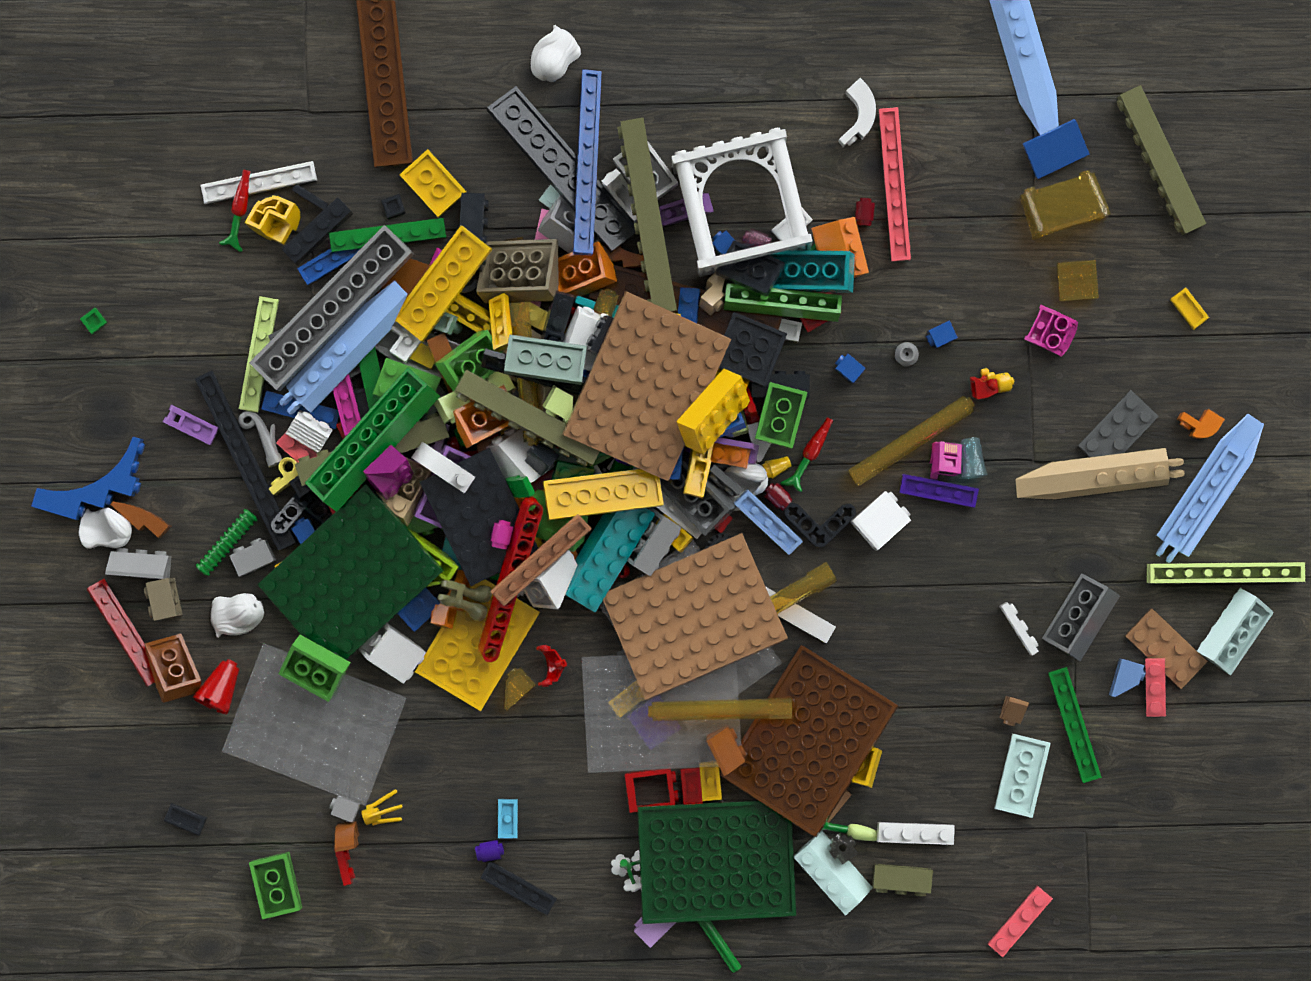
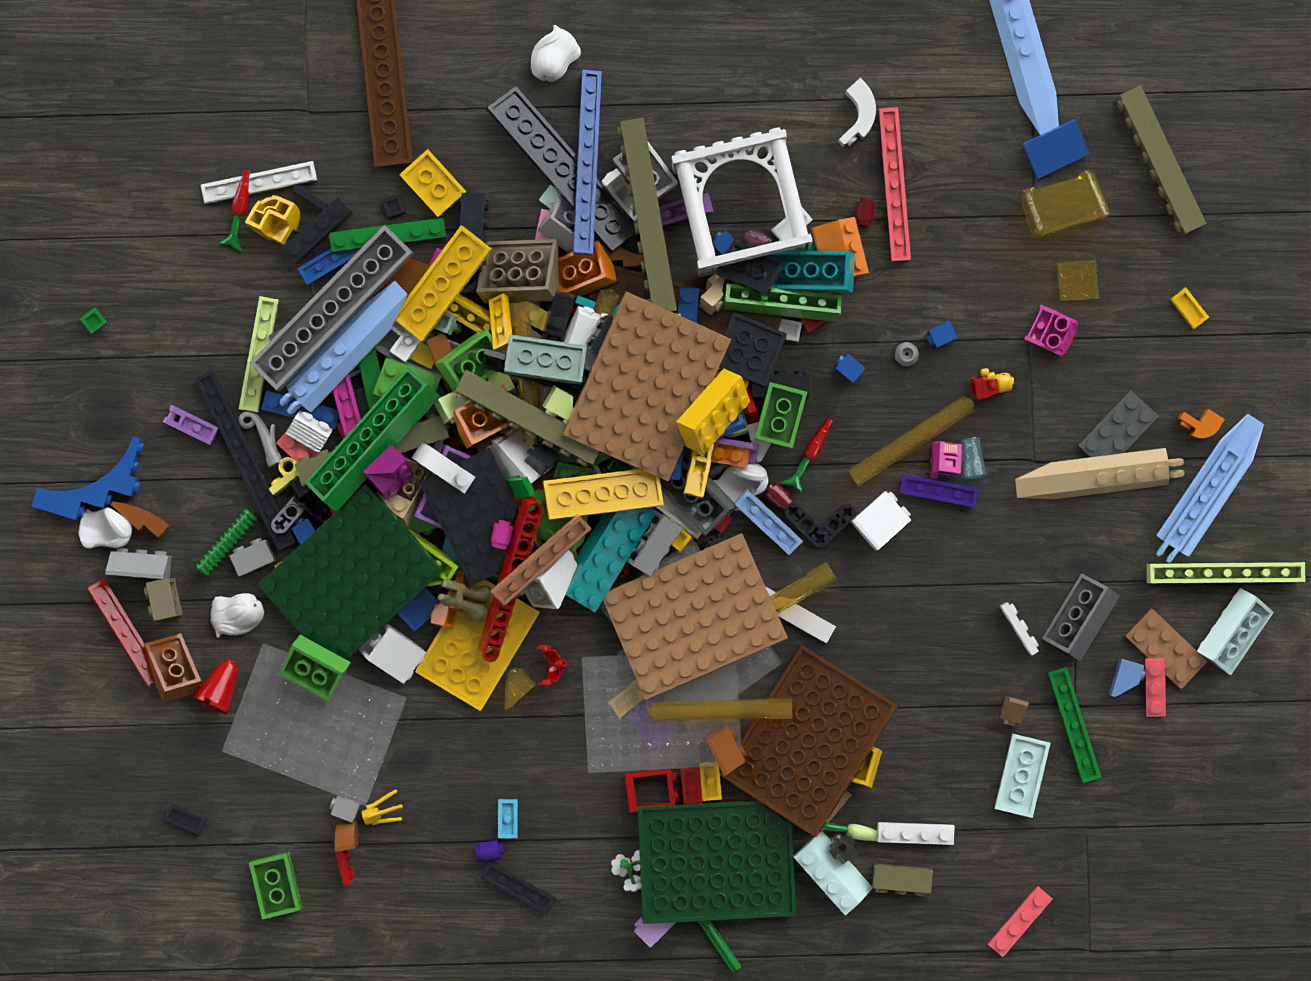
(729, 485): dark grey plate -> none
(776, 466): yellow cone -> none

